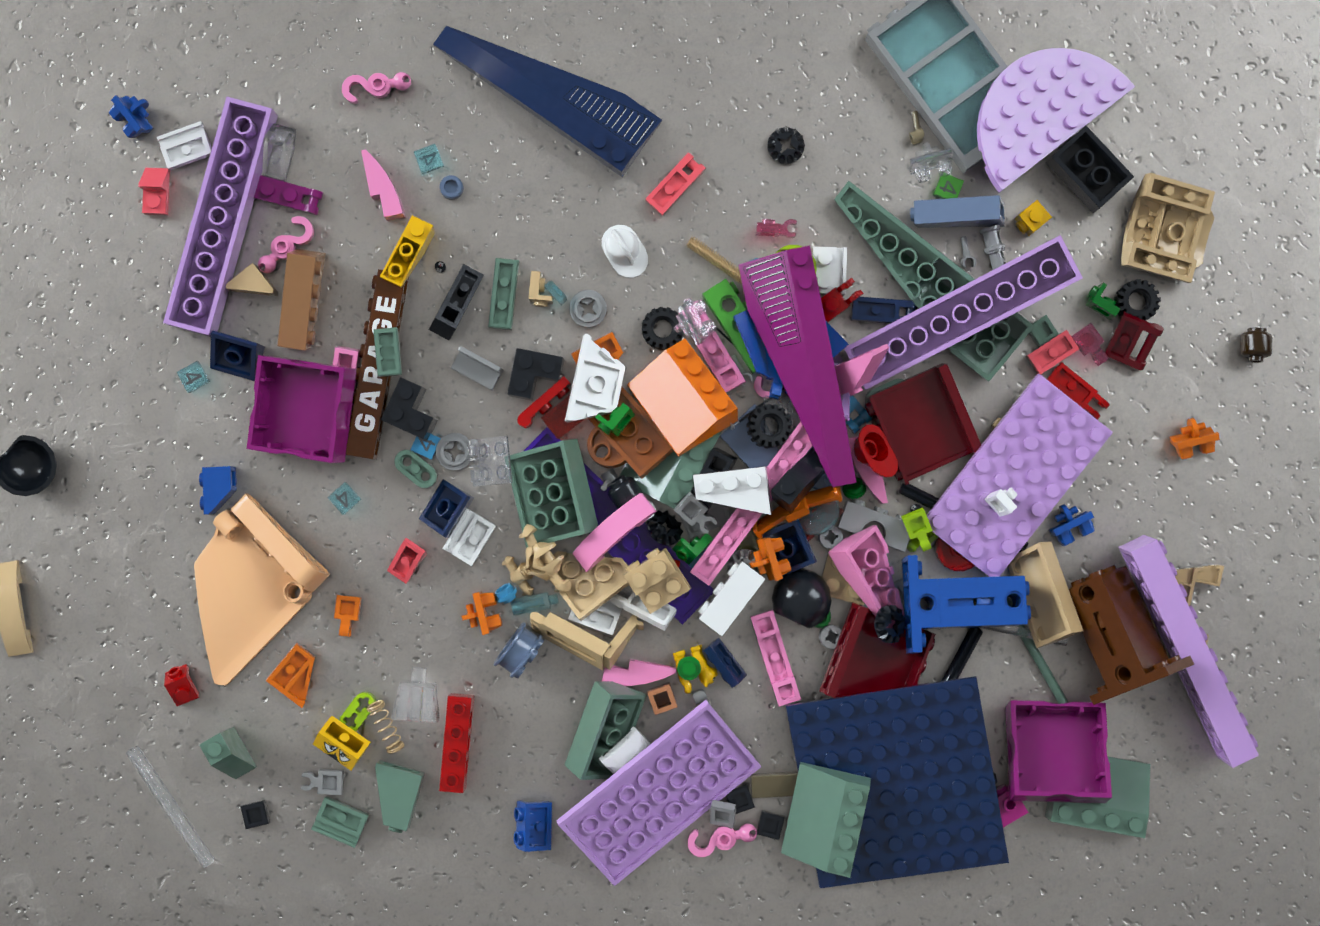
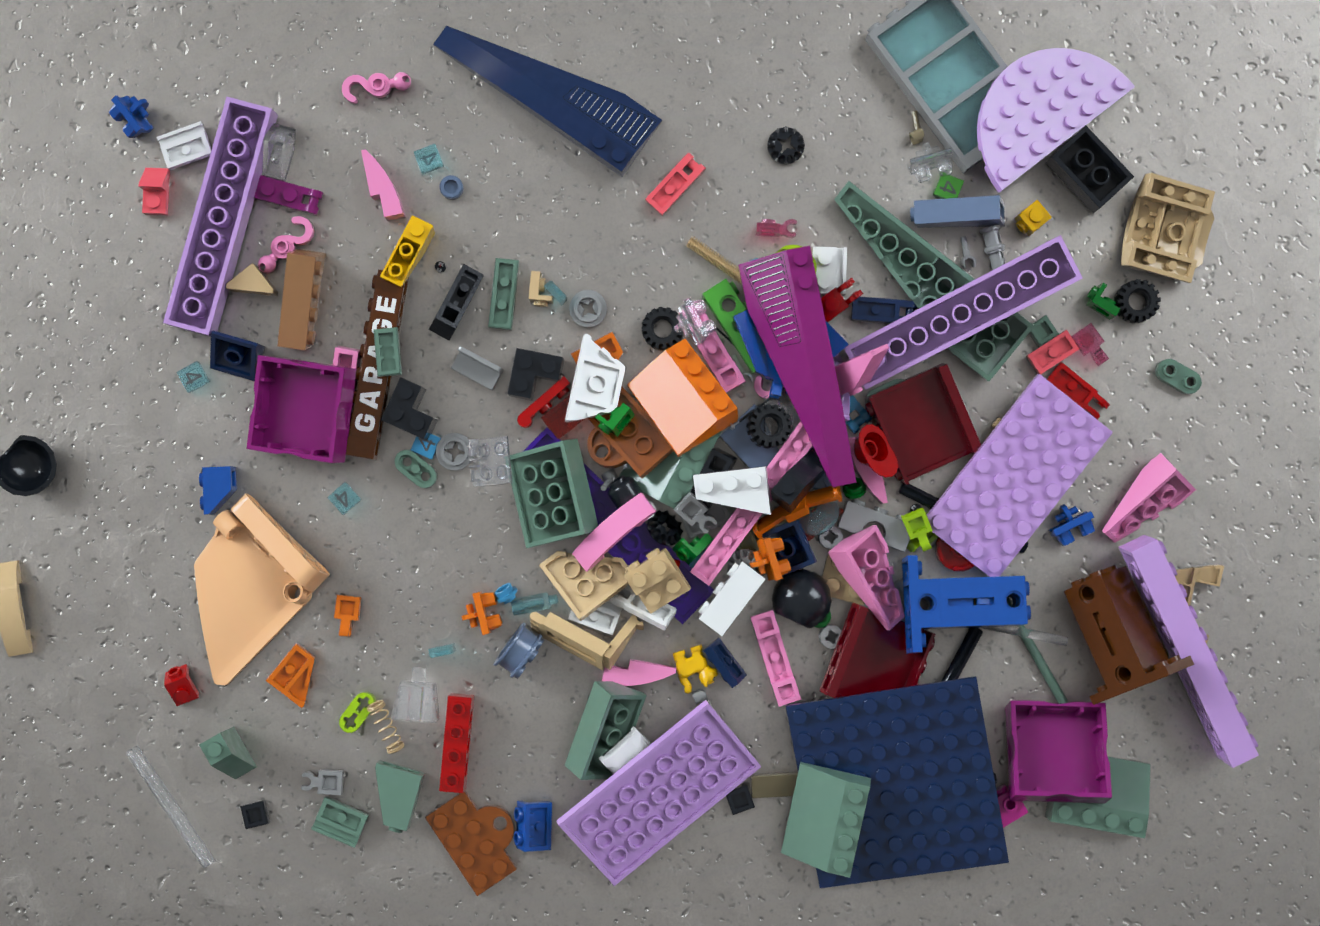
(341, 743): yellow brick -> none
(406, 560): coral slope -> none
(442, 650): none -> clear light blue tile
(446, 508): dark blue slope -> none
(469, 537): white plate -> none
(474, 840): none -> dark orange plate
(539, 563): tan piece -> none
(624, 251): white piece -> none
(662, 698): nougat brick -> none
(689, 668): green plate -> none
(723, 813): light grey plate -> none
(723, 838): bright pink piece -> none
(770, 825): black tile -> none
(884, 618): black gear -> none
(1002, 501): white tile -> none
(1049, 597): tan slope -> none
(1126, 337): dark red plate -> none
(1153, 490): none -> bright pink wedge
(1179, 377): none -> sand green plate
(1194, 435): orange hips -> none
(1256, 344): dark brown head -> none

